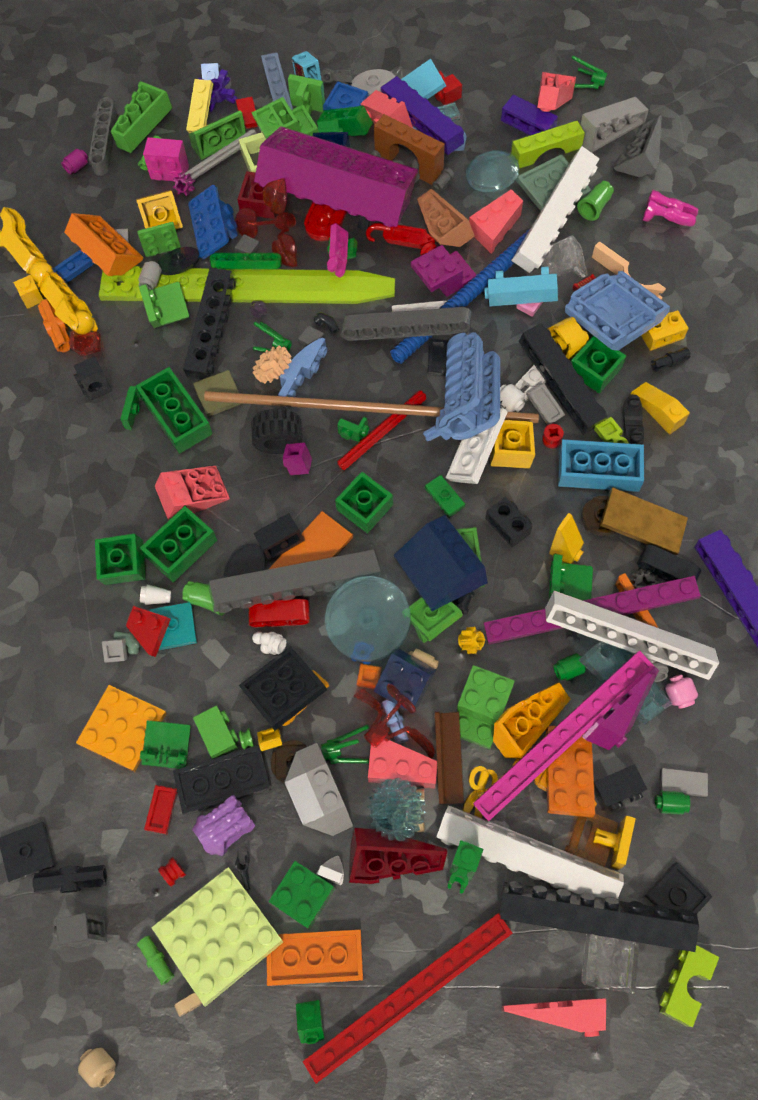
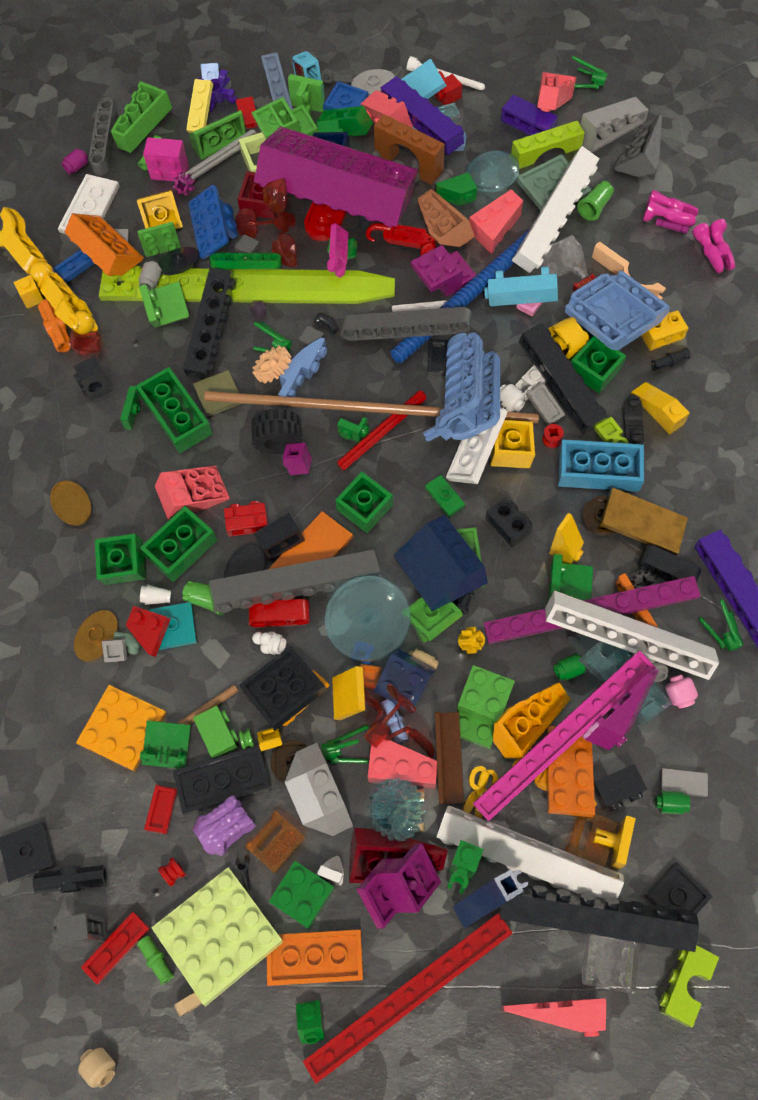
(70, 503): none -> pearl gold piece
(91, 198): none -> white tile
(92, 632): none -> pearl gold piece
(115, 948): none -> red plate
(210, 704): none -> medium nougat bar
(245, 519): none -> red brick
(280, 847): none -> clear orange plate
(348, 693): none -> yellow tile
(399, 886): none -> magenta bracket
(414, 63): none -> white piece
(458, 189): none -> green slope
(489, 897): none -> dark blue brick
(672, 226): none -> magenta wheel
(720, 253): none -> dark pink piece
(732, 639): none -> green plant

